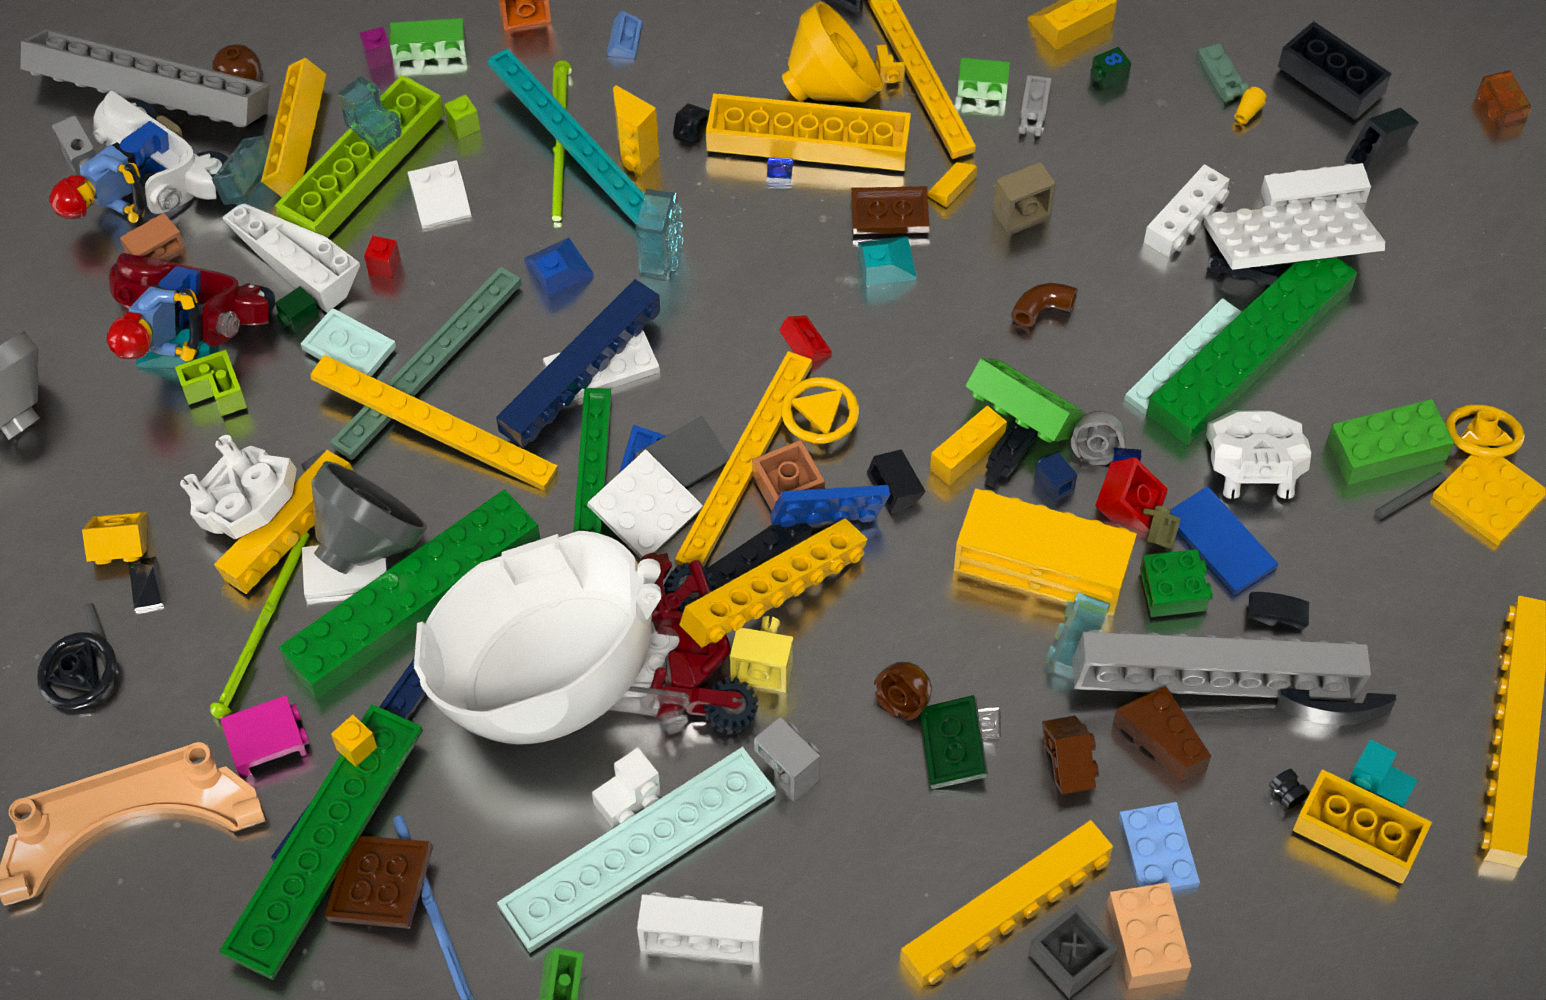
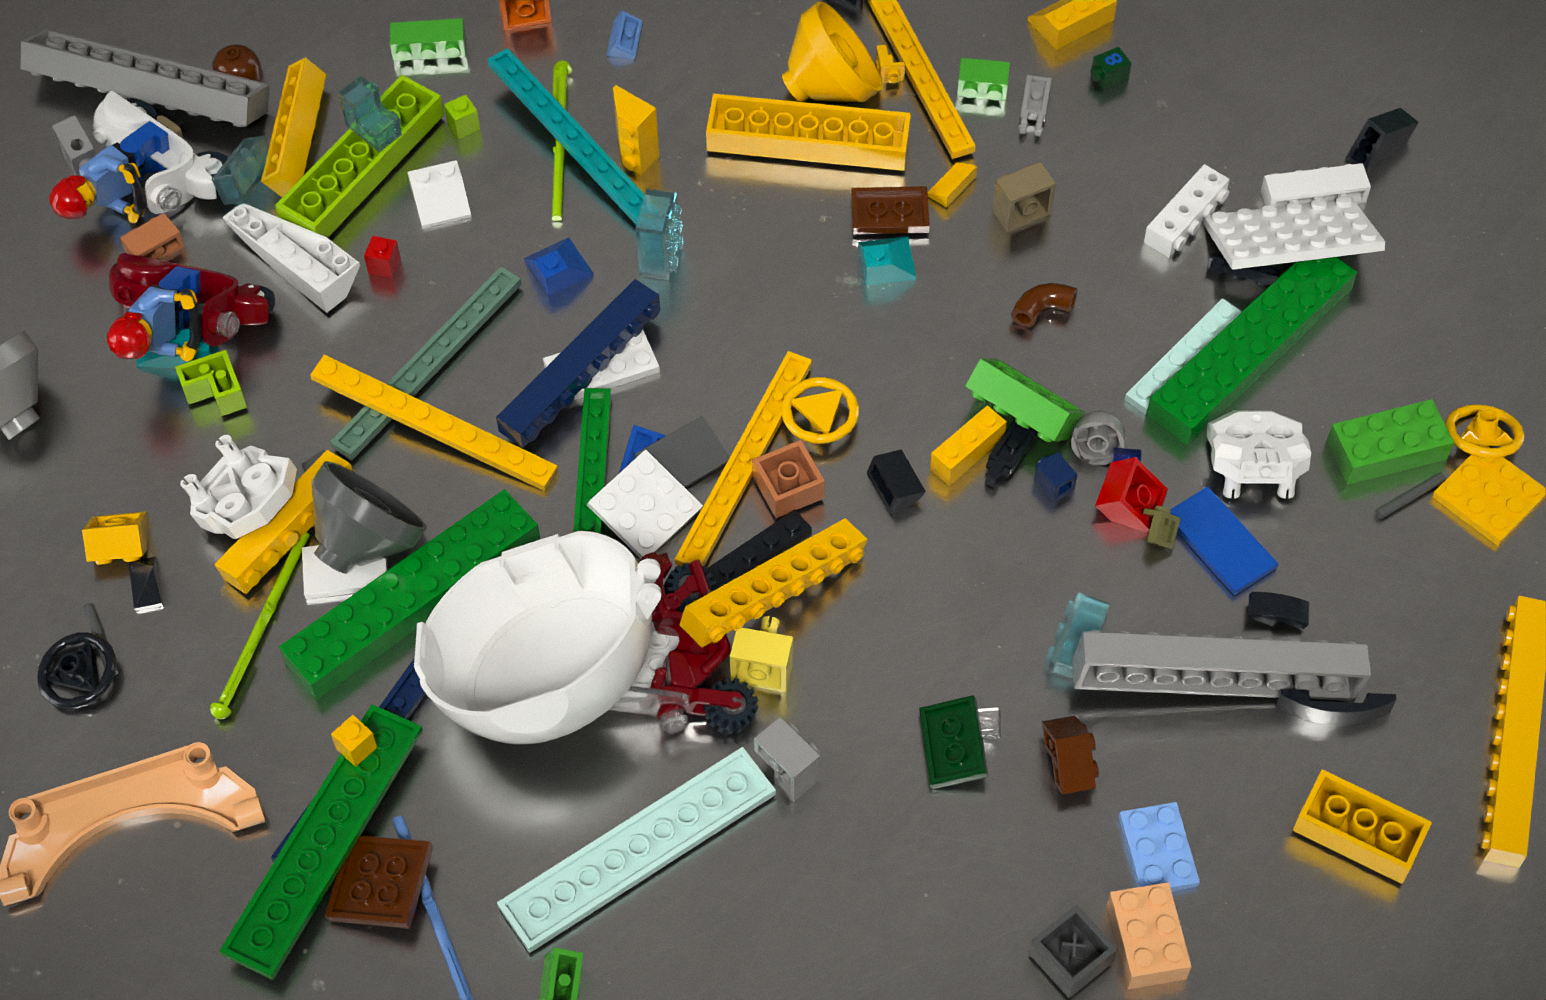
(263, 734): dark pink panel -> none
(296, 310): dark green brick -> none
(348, 342): light aqua plate -> none
(376, 48): magenta brick -> none
(629, 791): white brick -> none
(688, 122): black bracket -> none
(700, 927): white brick -> none
(779, 170): clear blue tile -> none
(804, 338): red slope -> none
(829, 505): blue plate -> none
(903, 689): reddish brown cylinder -> none
(1005, 904): yellow brick -> none
(1043, 549): yellow brick -> none
(1165, 732): reddish brown wedge -> none
(1175, 583): green brick -> none
(1221, 72): sand green plate -> none
(1250, 104): yellow cone -> none
(1289, 789): black wheel -> none
(1334, 70): black brick -> none
(1377, 775): teal brick -> none
(1504, 99): clear orange brick -> none

